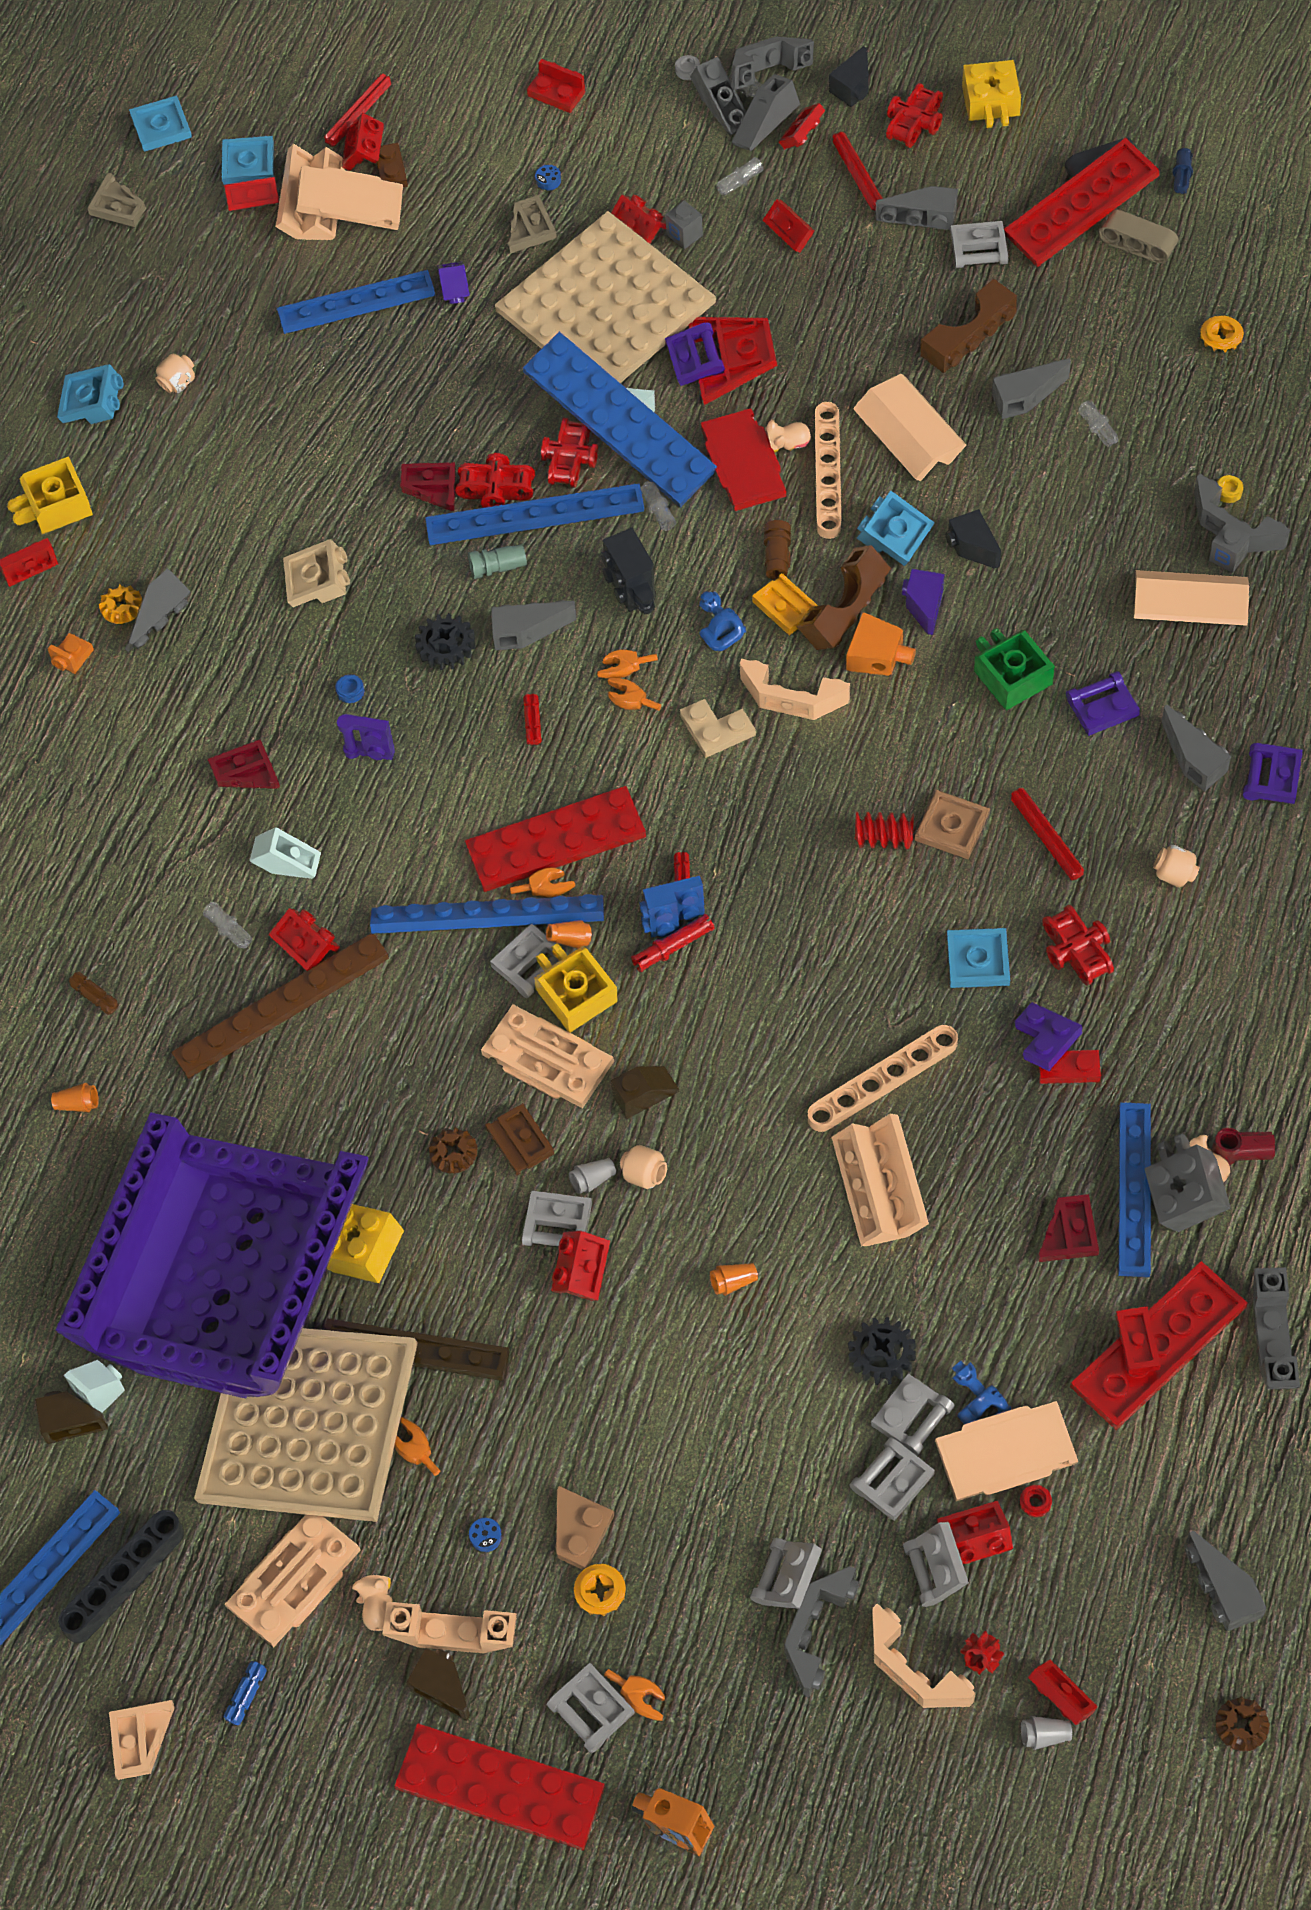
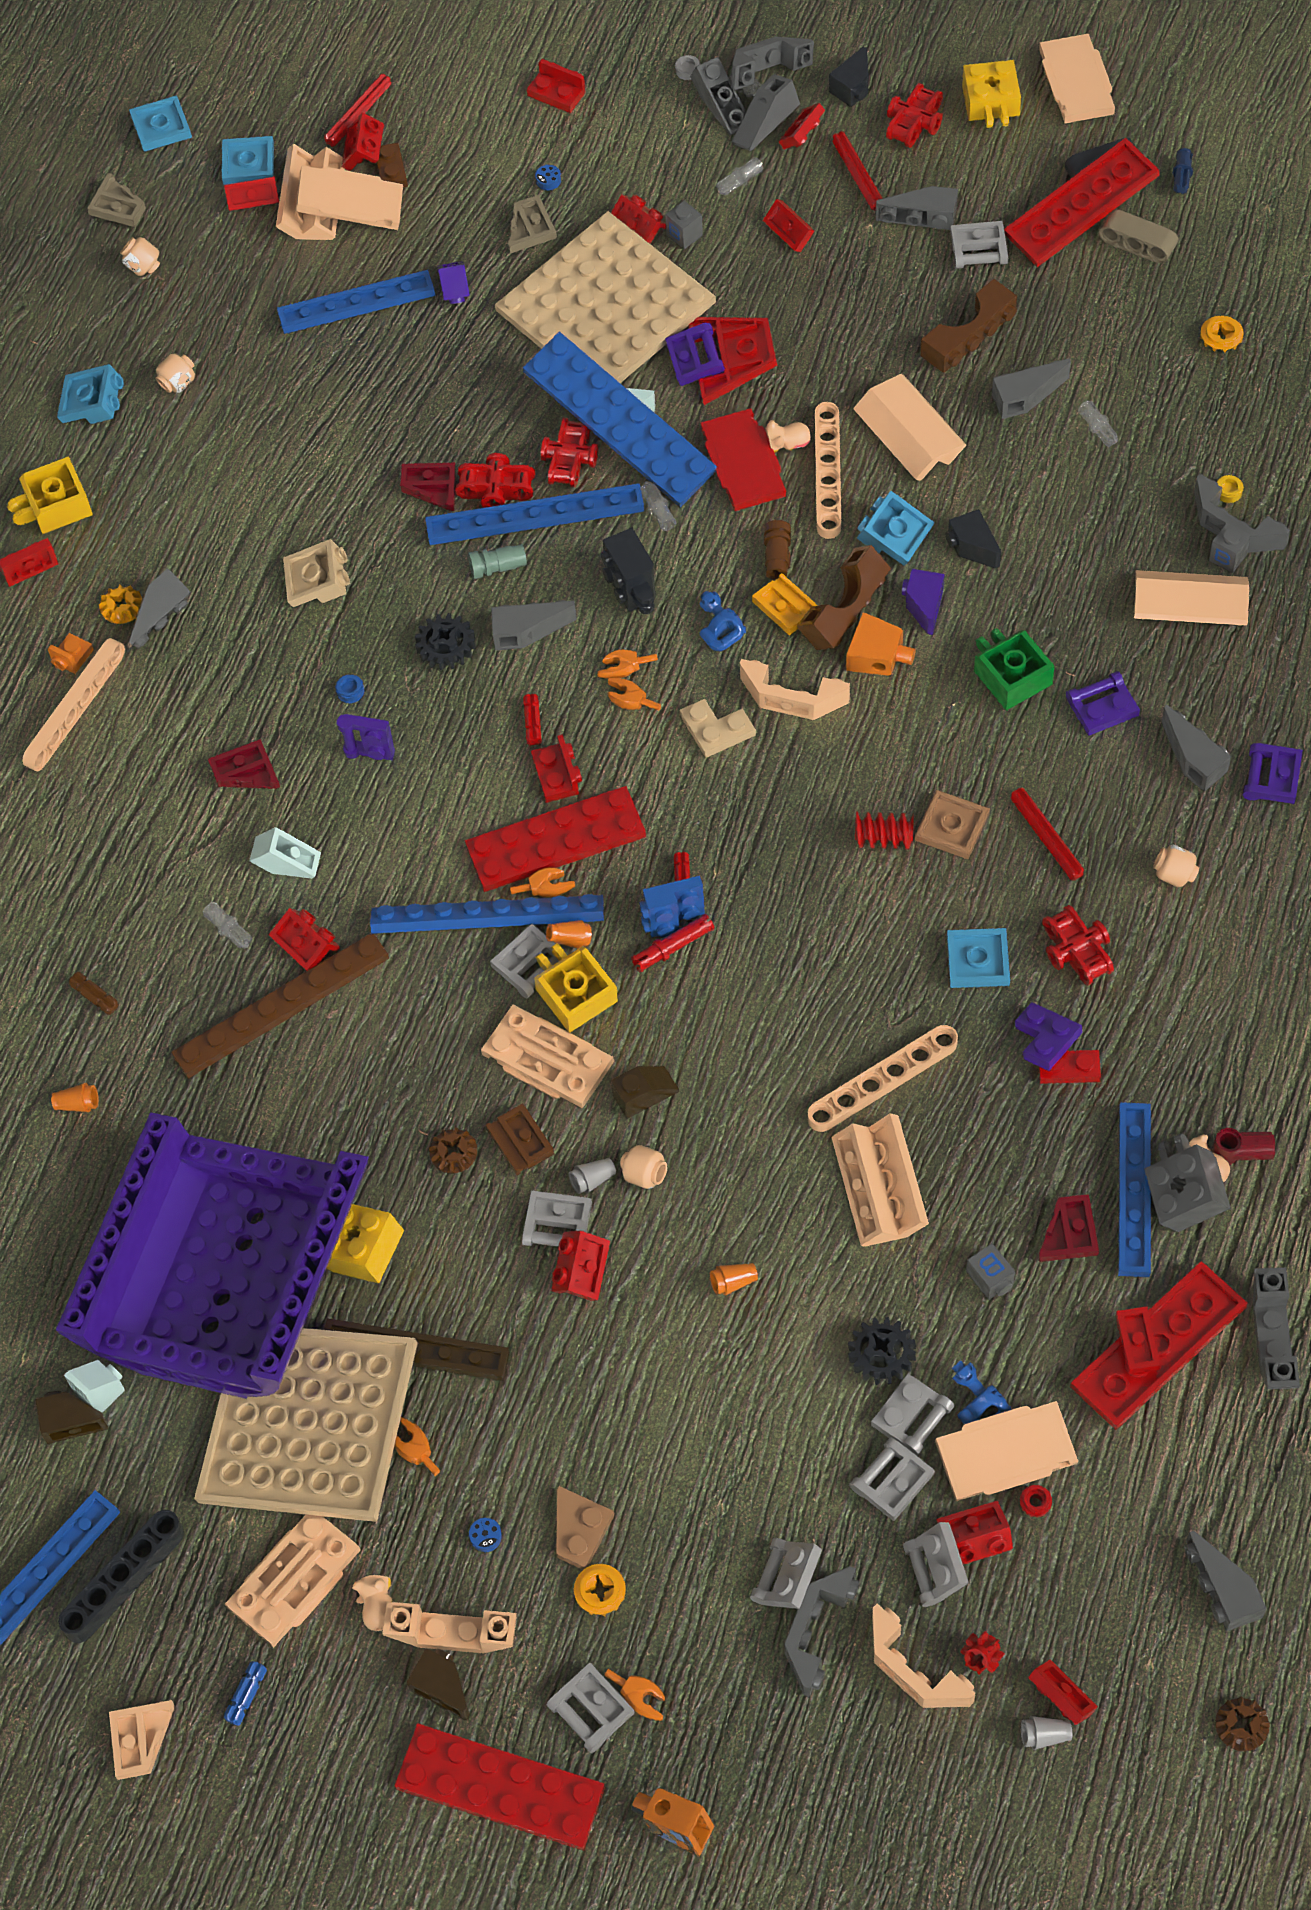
(73, 704): none -> light nougat beam
(140, 256): none -> light nougat head
(556, 771): none -> red bracket
(991, 1272): none -> dark grey brick
(1077, 78): none -> light nougat piece

